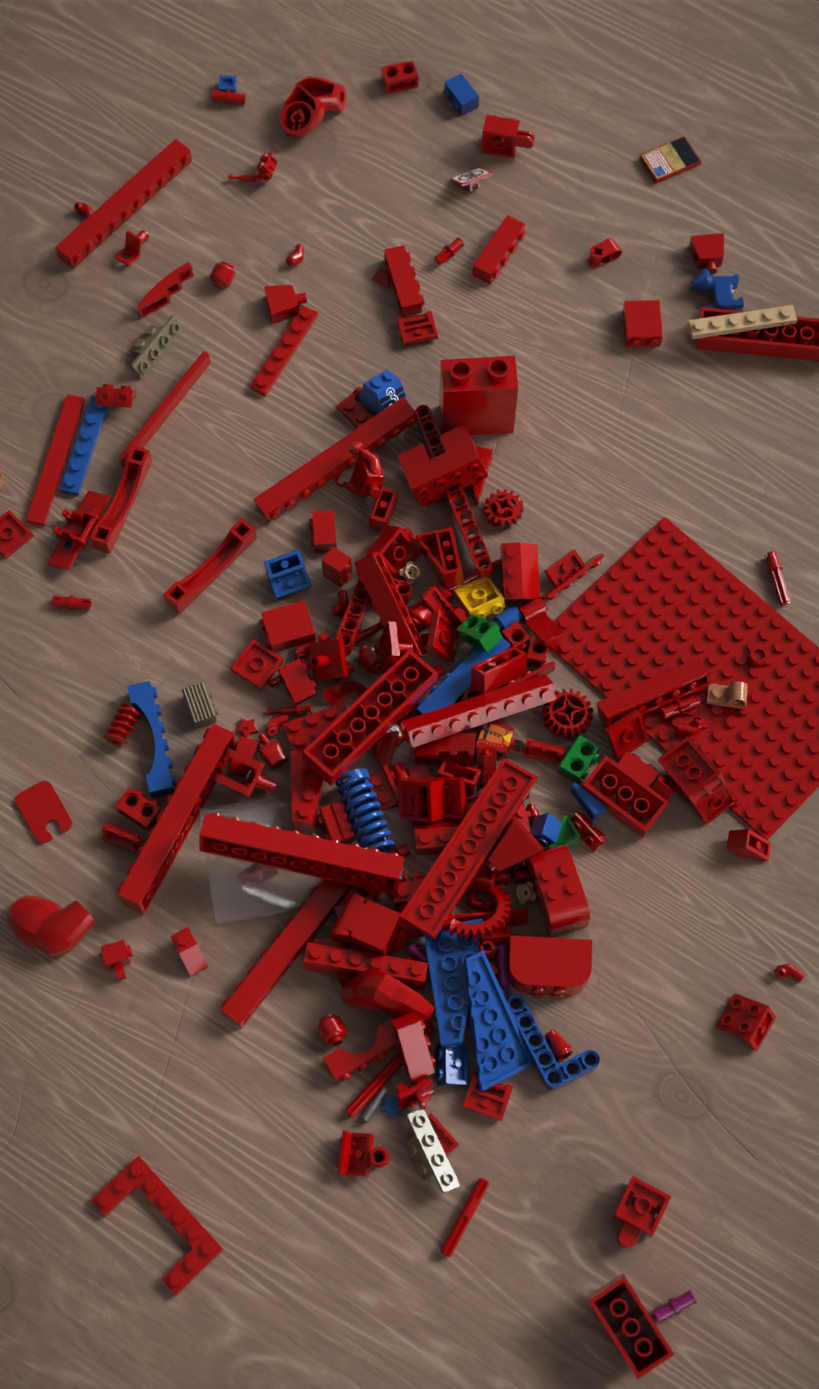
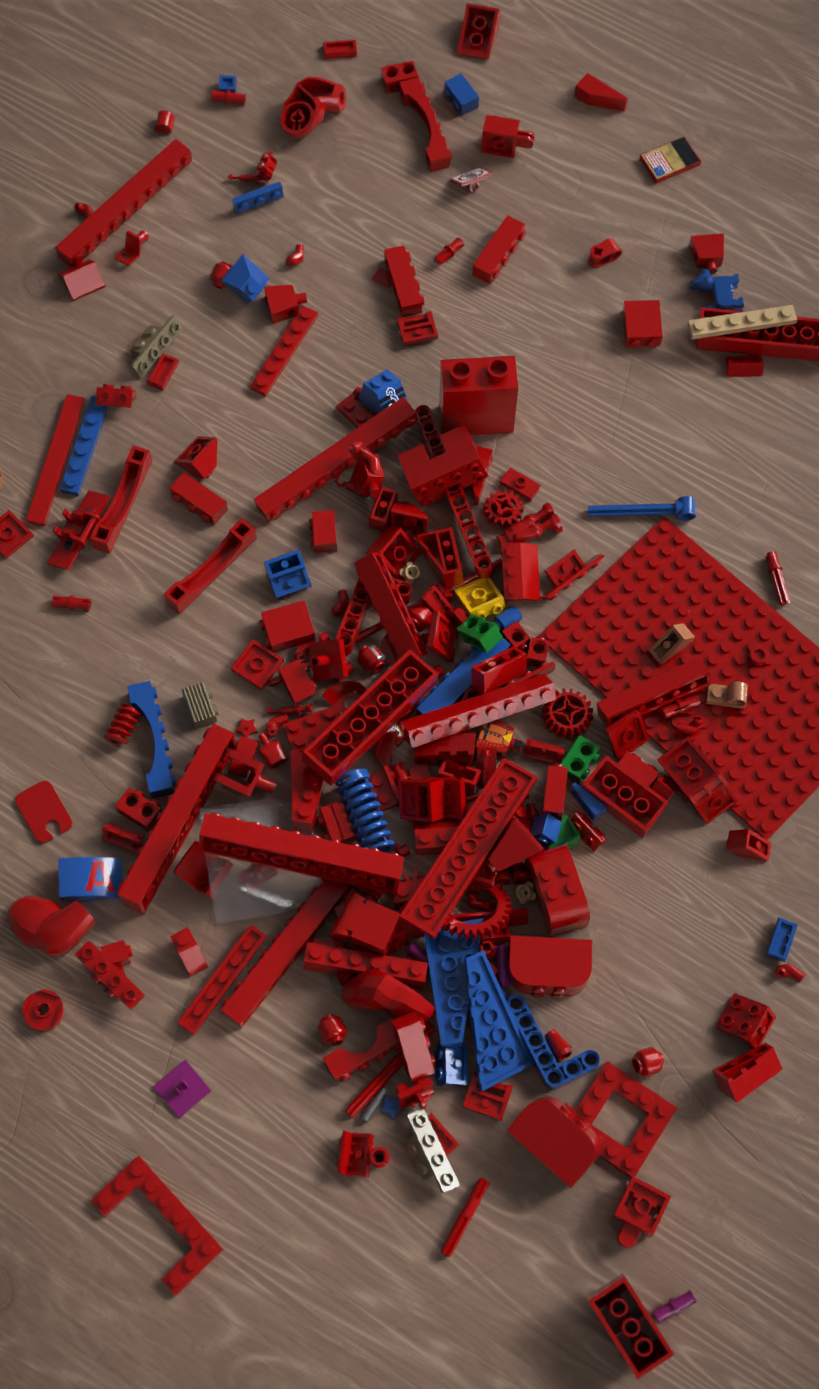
(38, 1000): none -> red plate
(82, 279): none -> slope
(89, 878): none -> blue slope
(109, 975): none -> red bracket
(160, 294): red slope -> none
(163, 371): none -> red tile
(164, 121): none -> red brick
(168, 405): red tile -> none
(182, 1089): none -> magenta piece
(194, 870): none -> red bracket
(198, 499): none -> red brick
(199, 457): none -> red slope
(222, 979): none -> red plate
(245, 279): none -> blue slope
(258, 197): none -> blue plate
(337, 567): red brick -> none
(340, 49): none -> red tile
(390, 648): red tile -> none
(409, 516): none -> red slope
(414, 95): none -> red arch
(479, 31): none -> red slope
(520, 484): none -> red plate
(527, 529): none -> red piece
(536, 619): red door -> none
(555, 790): none -> red brick
(557, 1138): none -> red brick
(596, 93): none -> red slope
(648, 1062): none -> red head
(658, 1109): none -> red plate
(671, 643): none -> nougat slope
(682, 508): none -> blue piece
(744, 366): none -> red slope
(747, 1072): none -> red wedge
(781, 939): none -> blue plate

